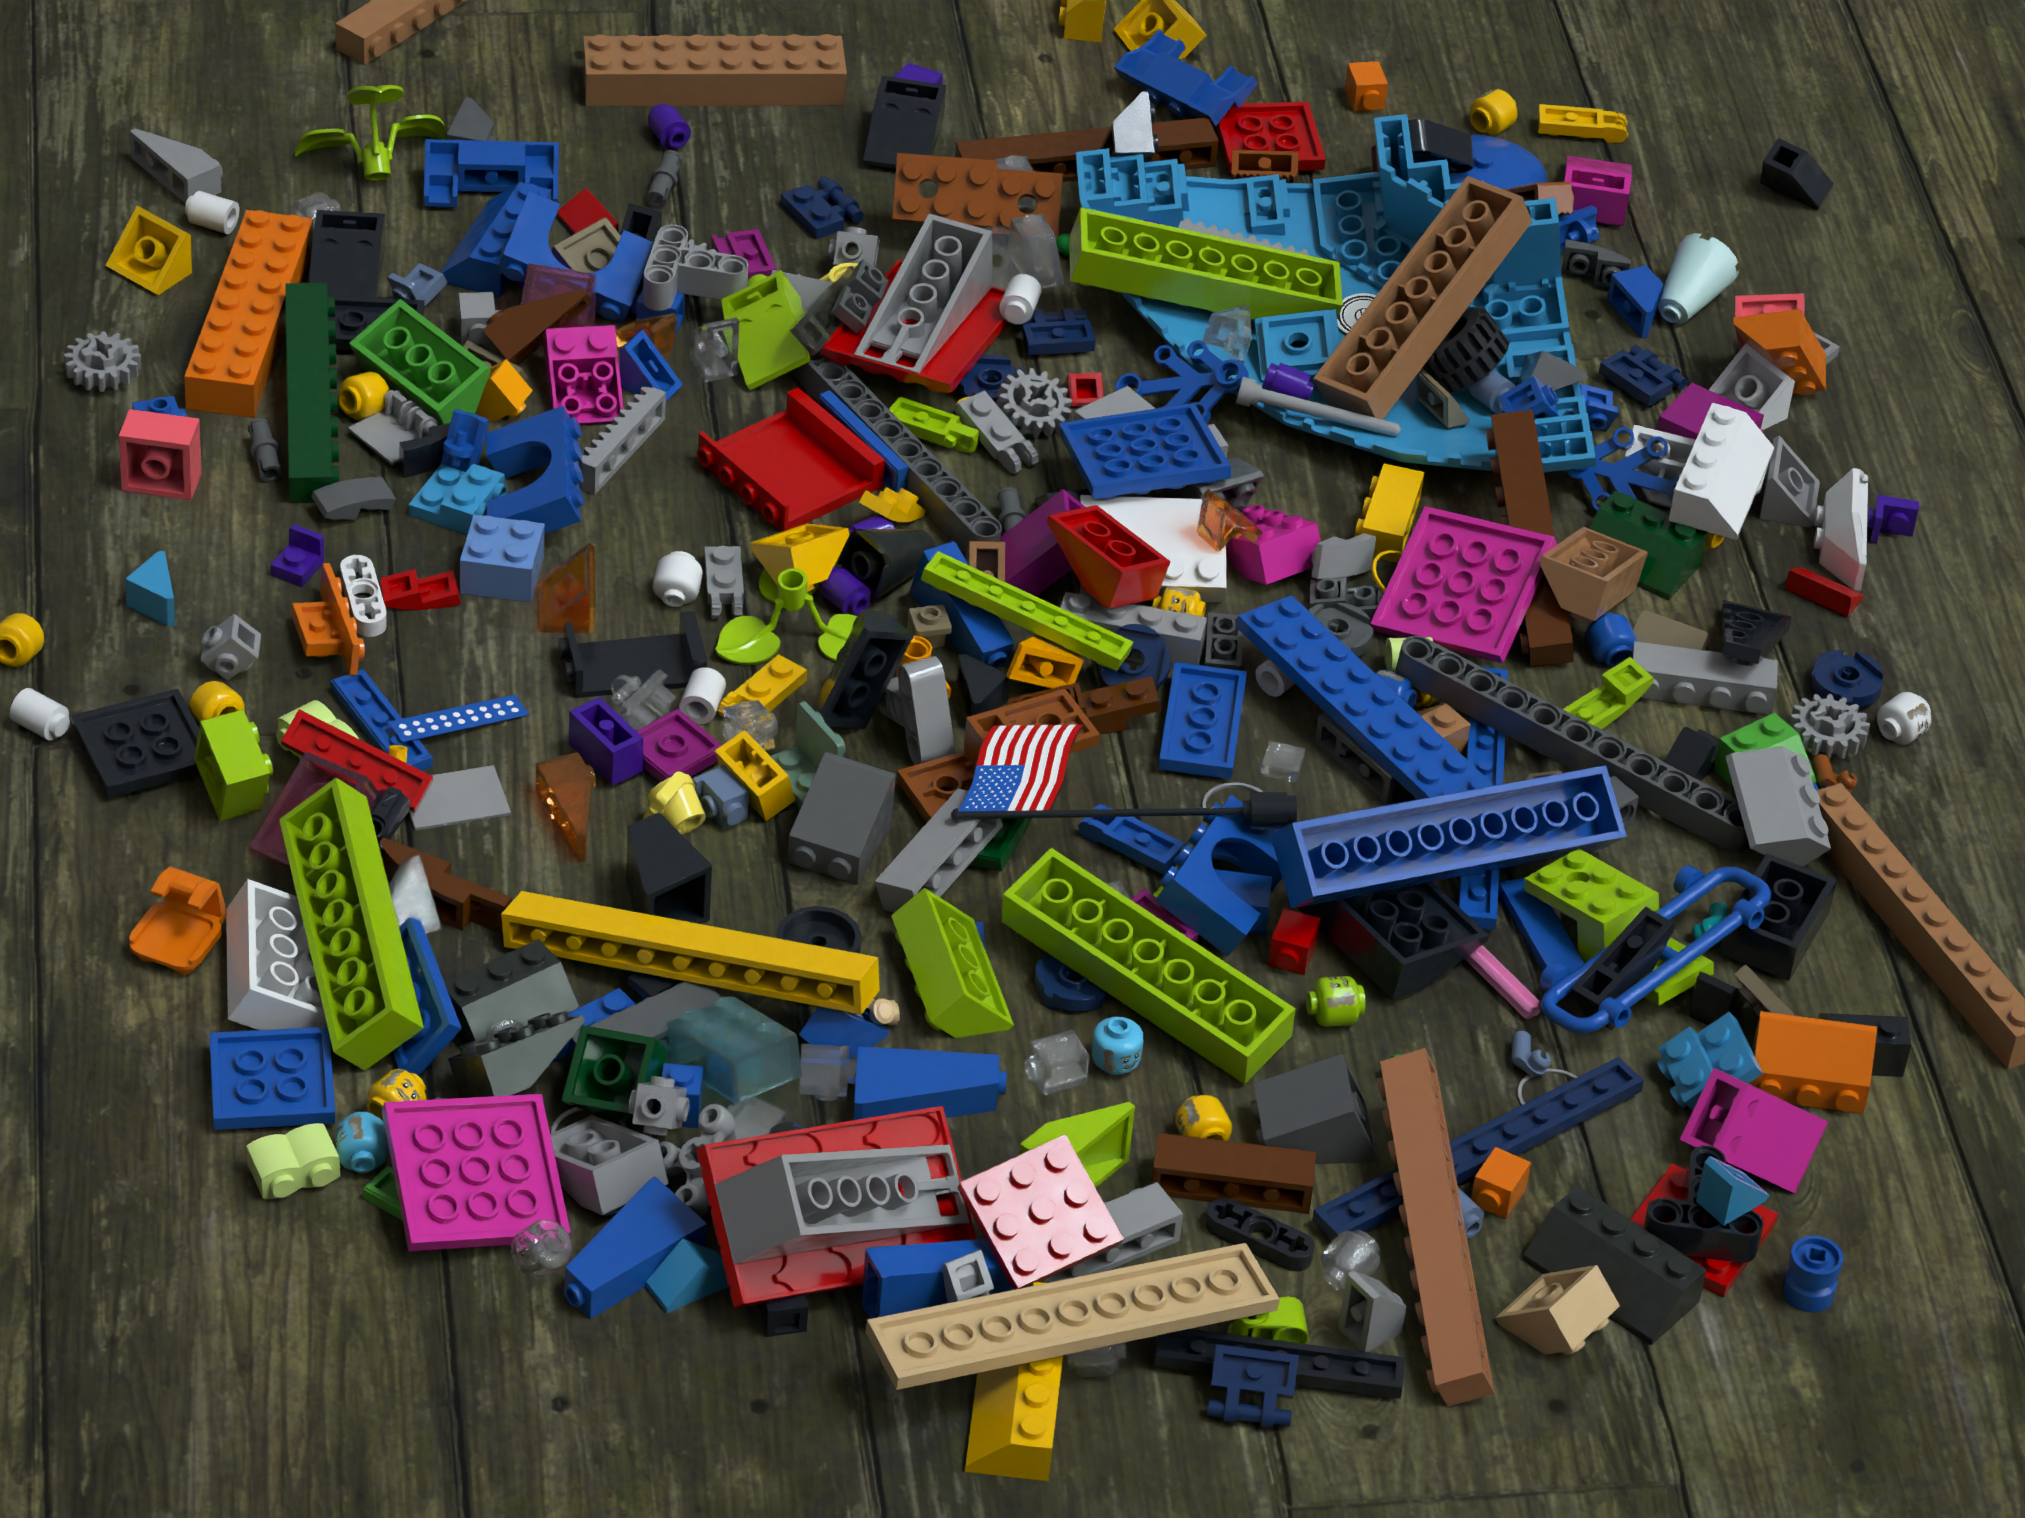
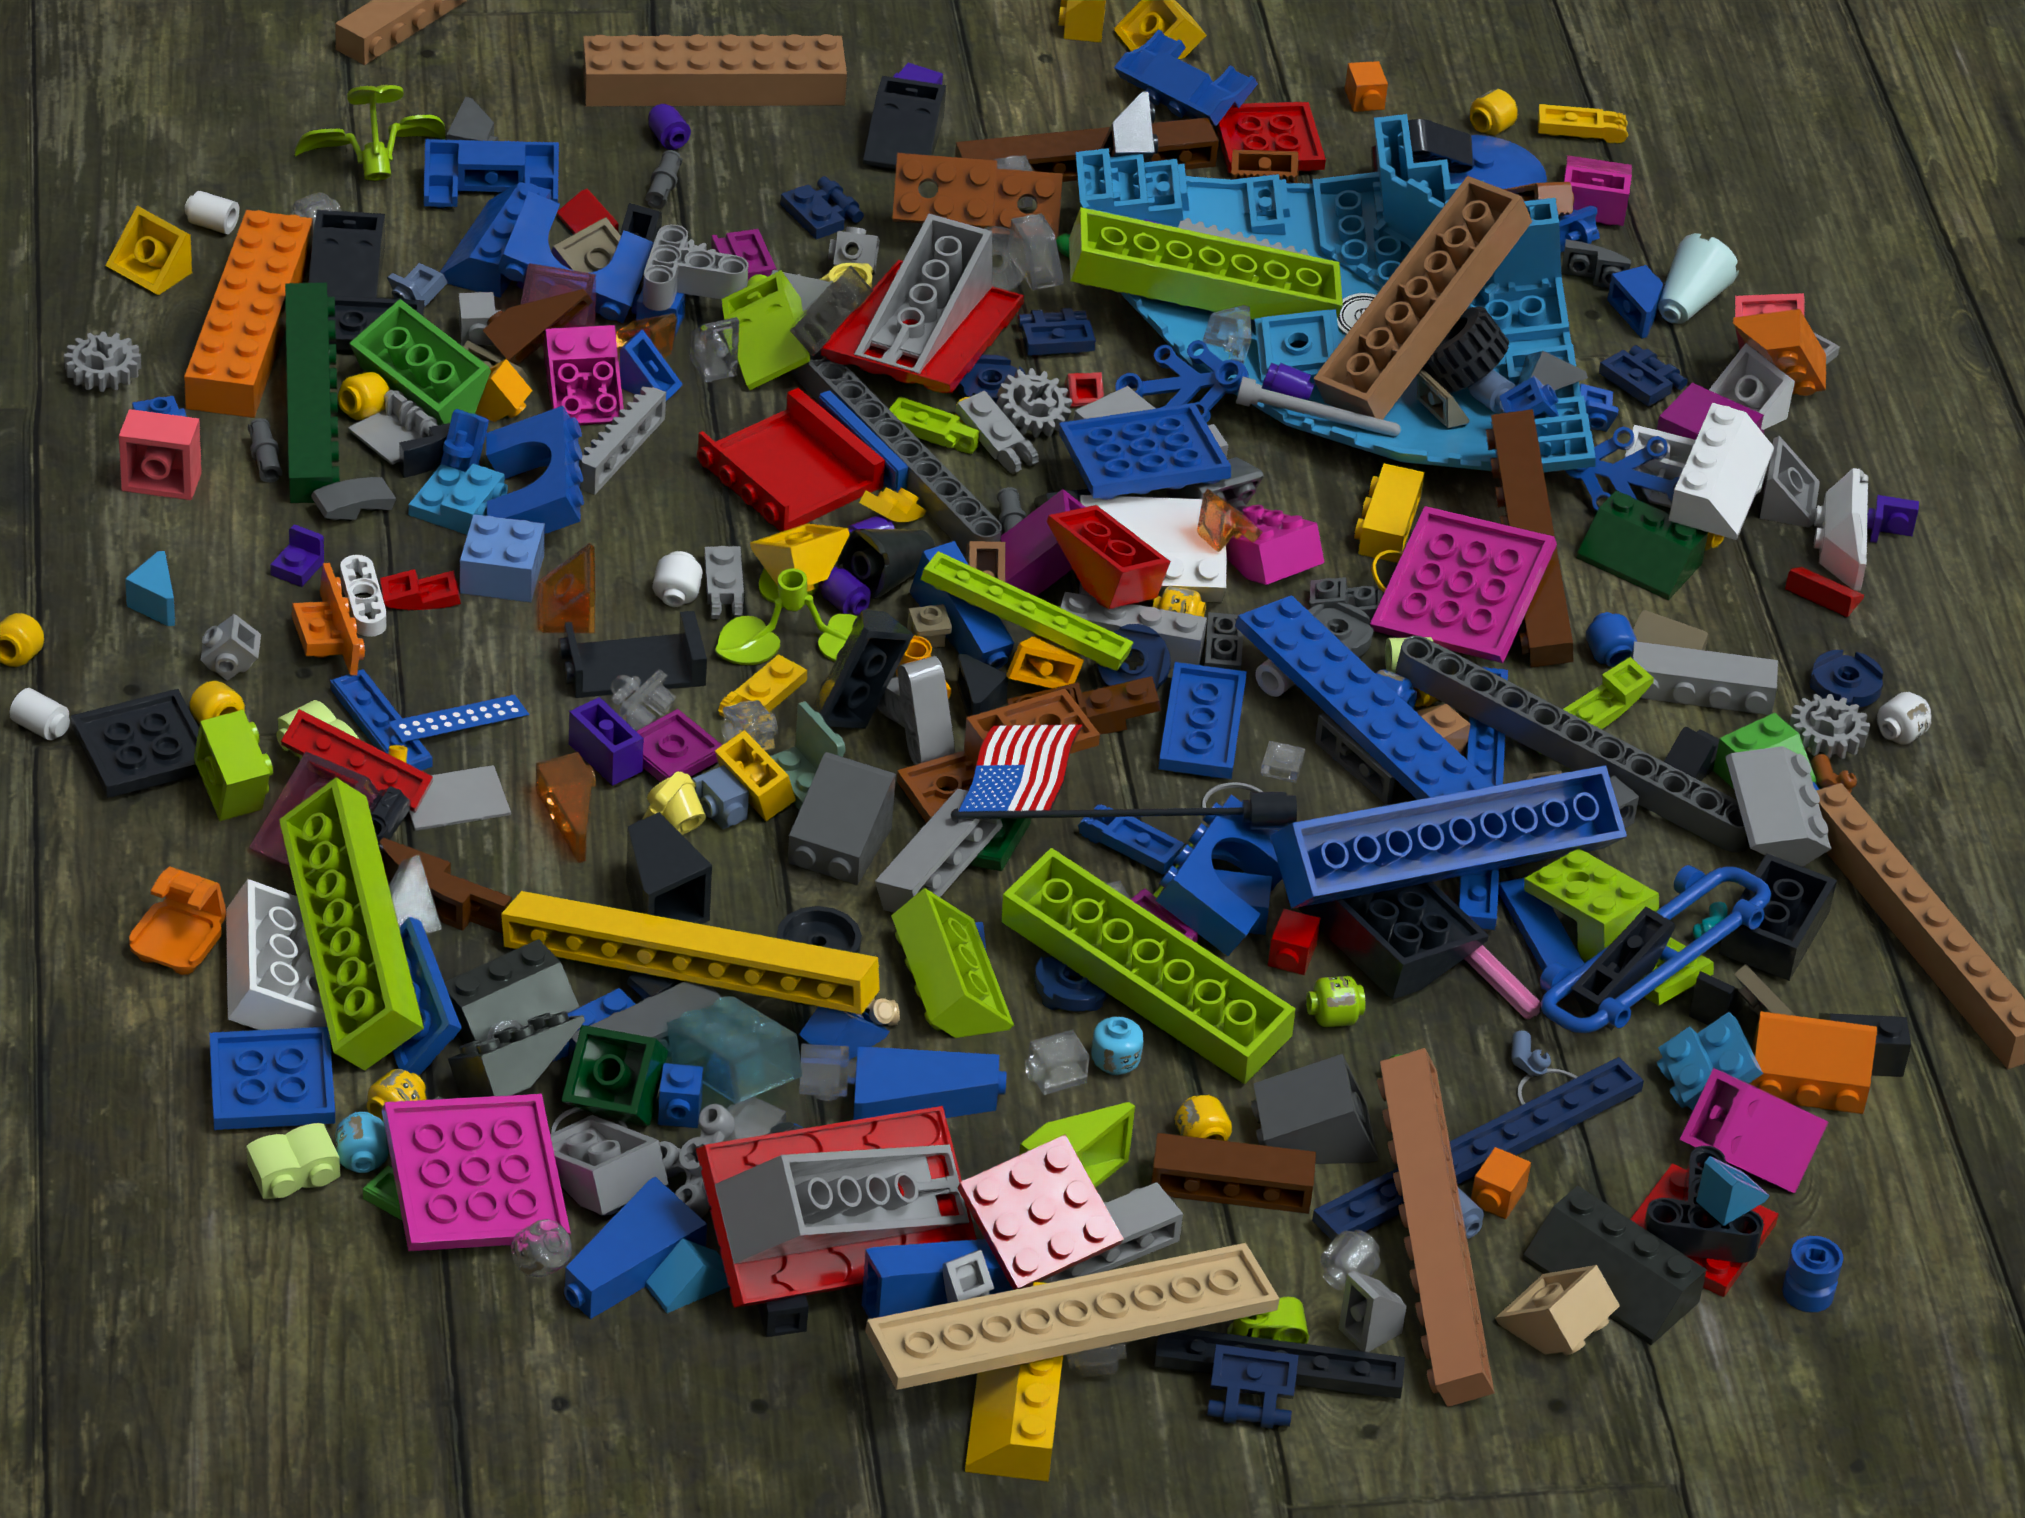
(176, 164): light grey slope -> none
(672, 1100): light grey brick -> none
(702, 695): white brick -> none
(859, 295): dark grey slope -> none
(1020, 299): white brick -> none
(1288, 1237): black beam -> none
(1343, 557): light grey slope -> none
(1592, 572): medium nougat slope -> none
(1750, 632): black wing -> none
(1795, 174): black slope -> none

